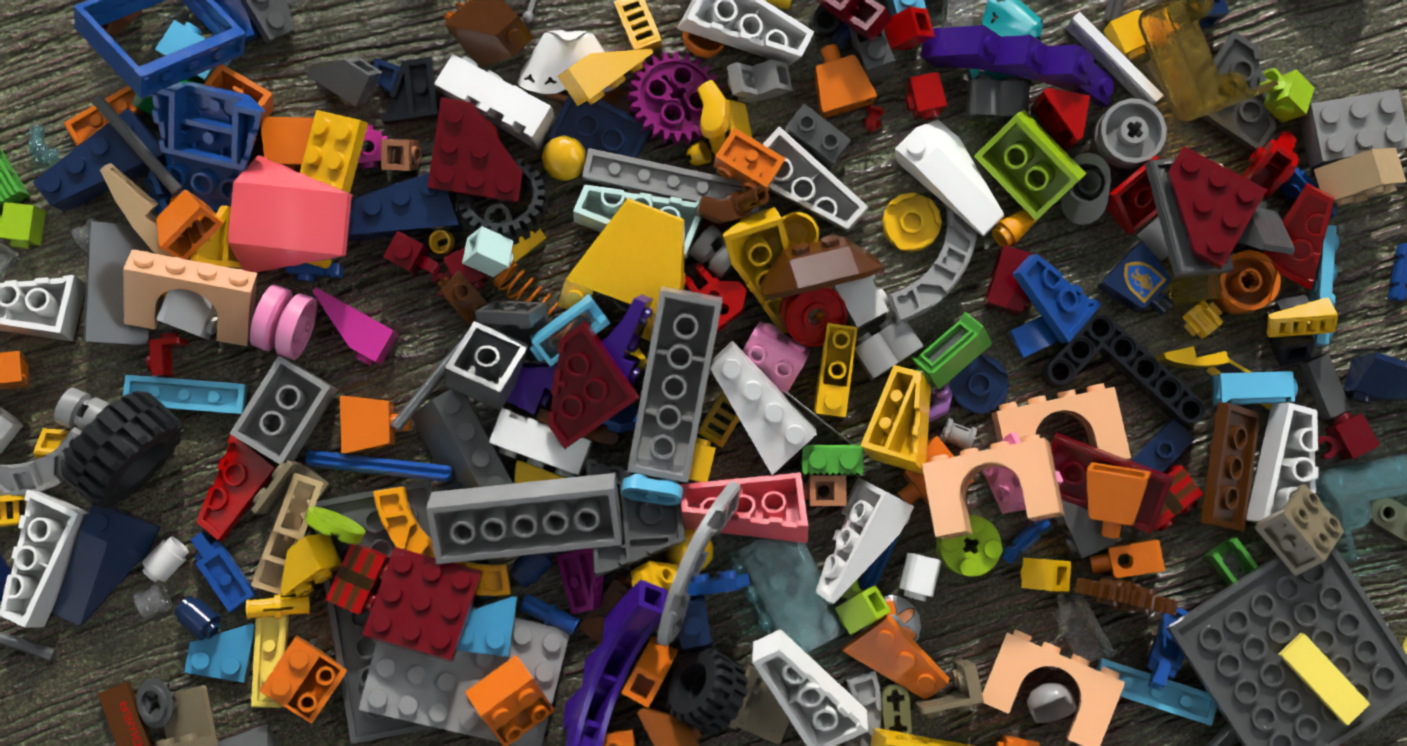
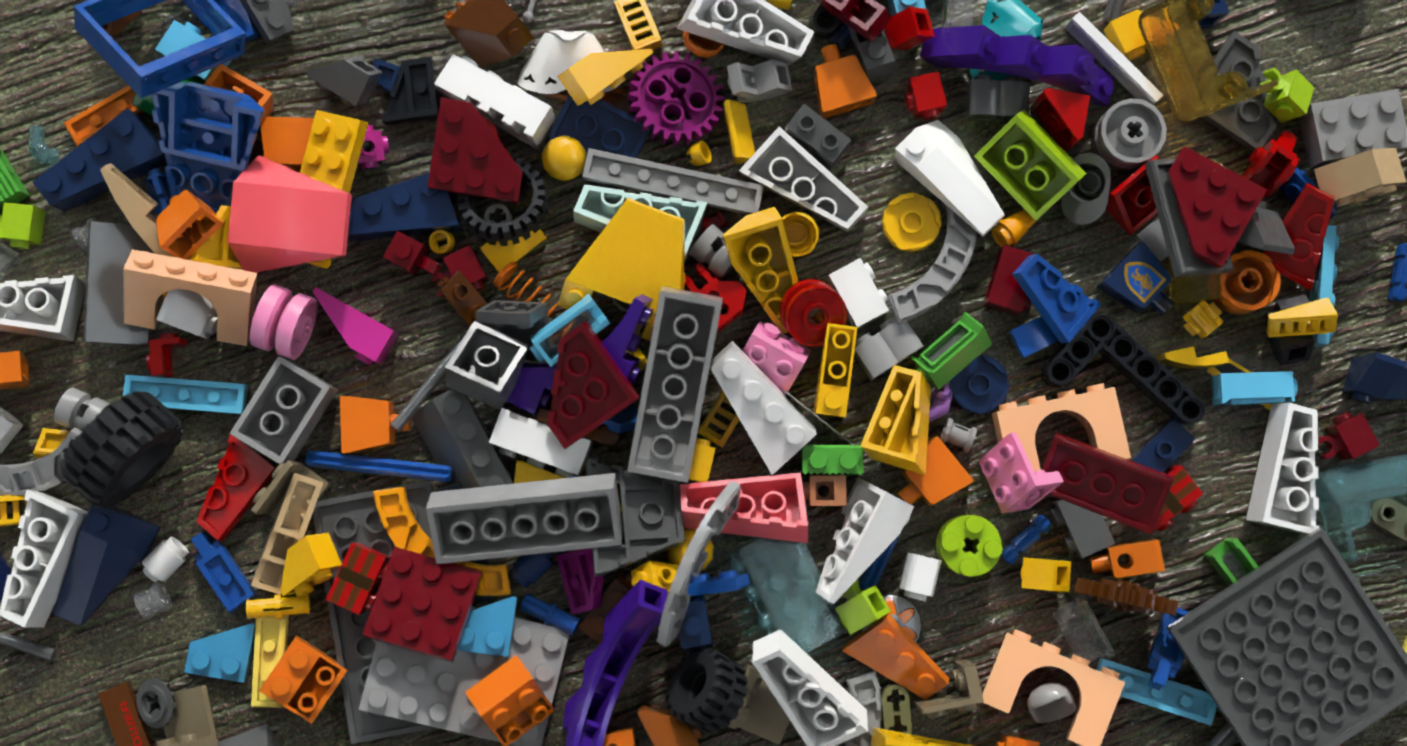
(136, 144): dark grey bar -> none
(198, 618): dark blue brick -> none
(307, 272): blue plate -> none
(331, 522): lime tile -> none
(407, 154): nougat brick -> none
(488, 252): light aqua brick -> none
(649, 672): orange slope -> none
(661, 492): medium azure plate -> none
(714, 115): yellow arm -> none
(732, 207): reddish brown arm -> none
(747, 161): orange bracket -> none
(818, 266): reddish brown wedge -> none
(872, 120): red piece -> none
(950, 477): light nougat arch -> none
(1115, 495): orange torso -> none
(1230, 467): reddish brown plate -> none
(1301, 531): dark tan bracket -> none
(1324, 679): light yellow tile -> none
(1325, 387): dark grey slope -> none

